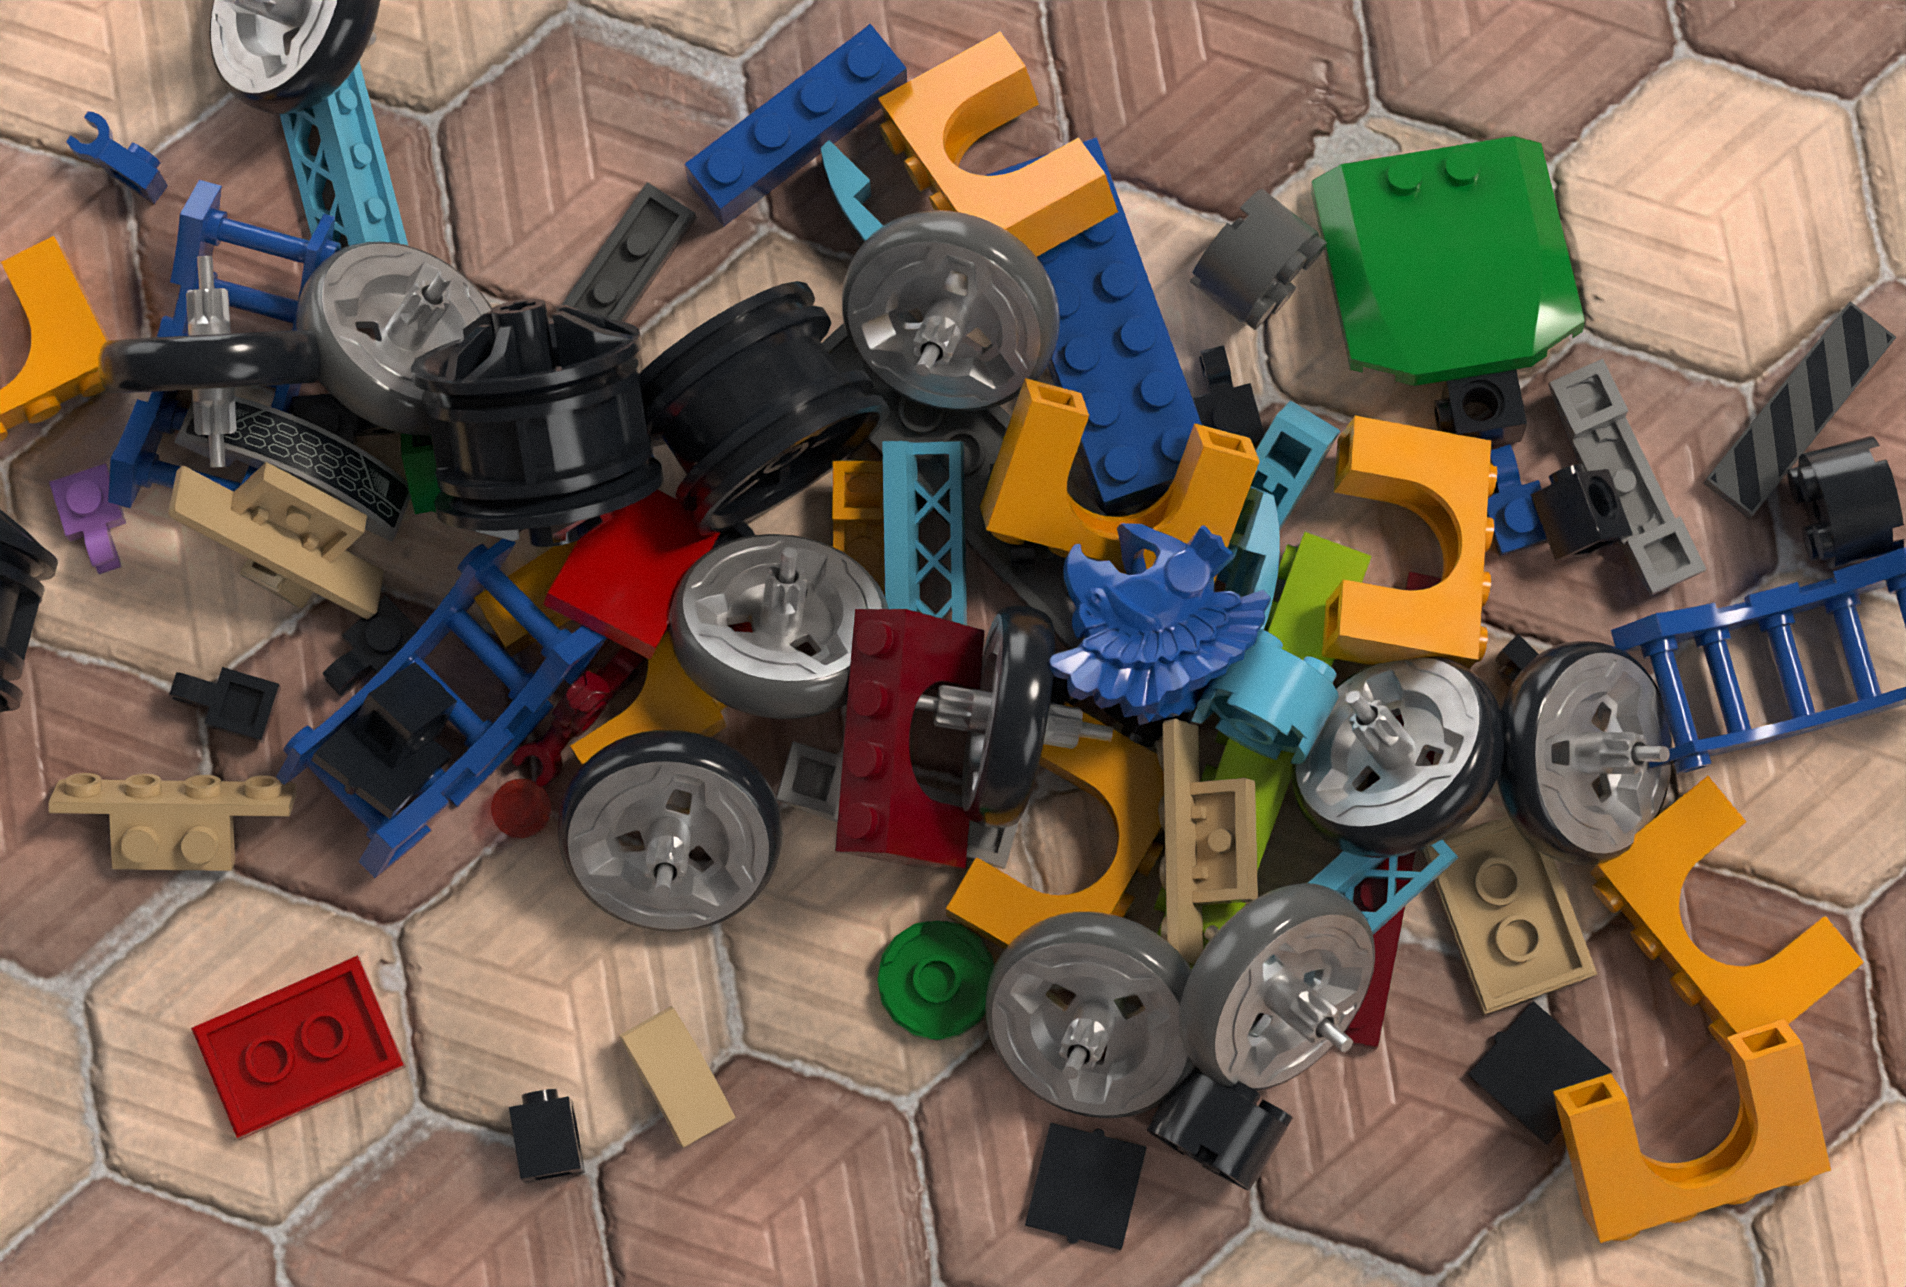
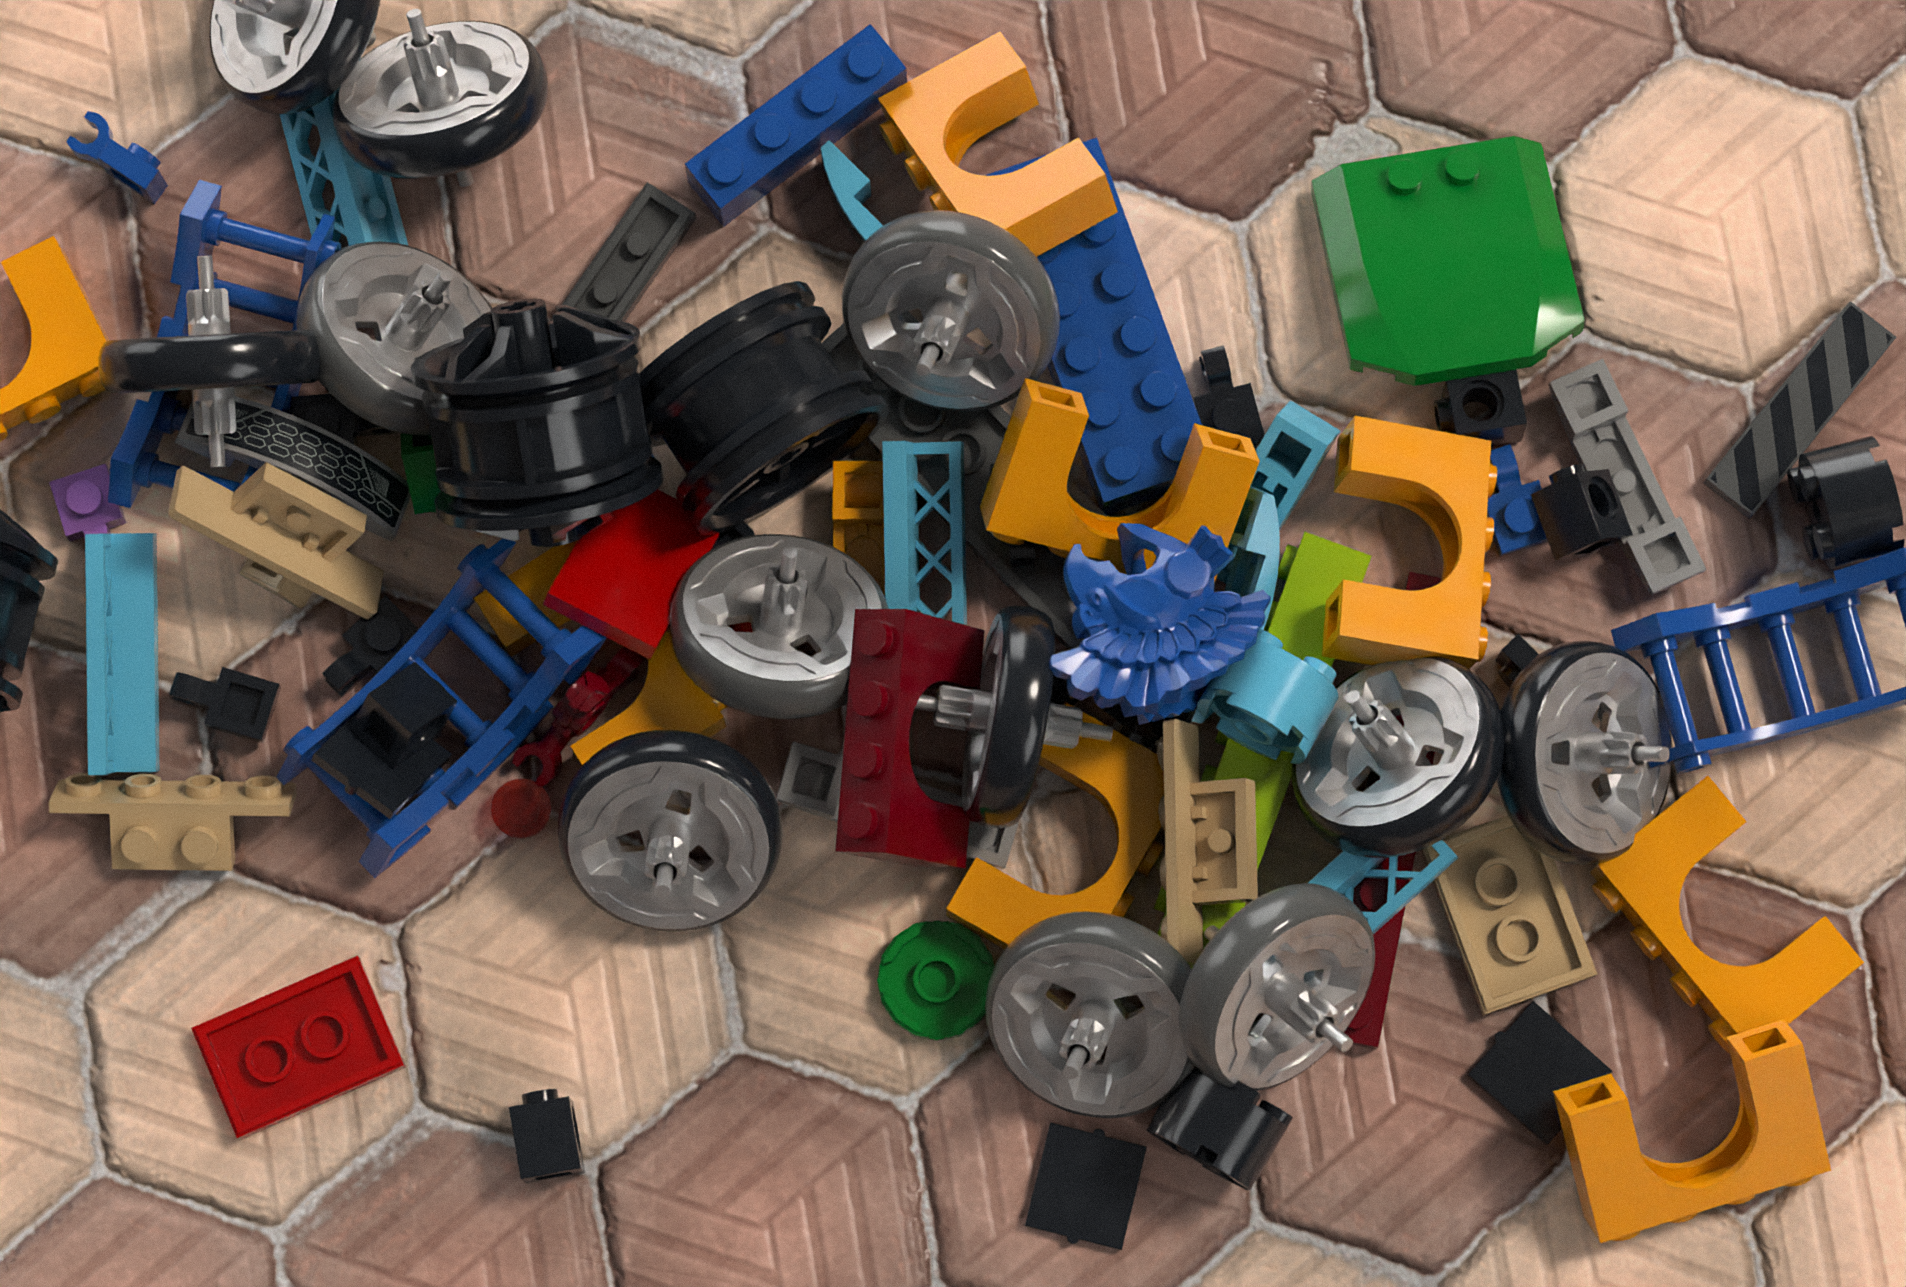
(122, 653): none -> medium azure fence
(471, 94): none -> flat silver wheel
(677, 1076): tan slope -> none
(1256, 259): dark grey brick -> none

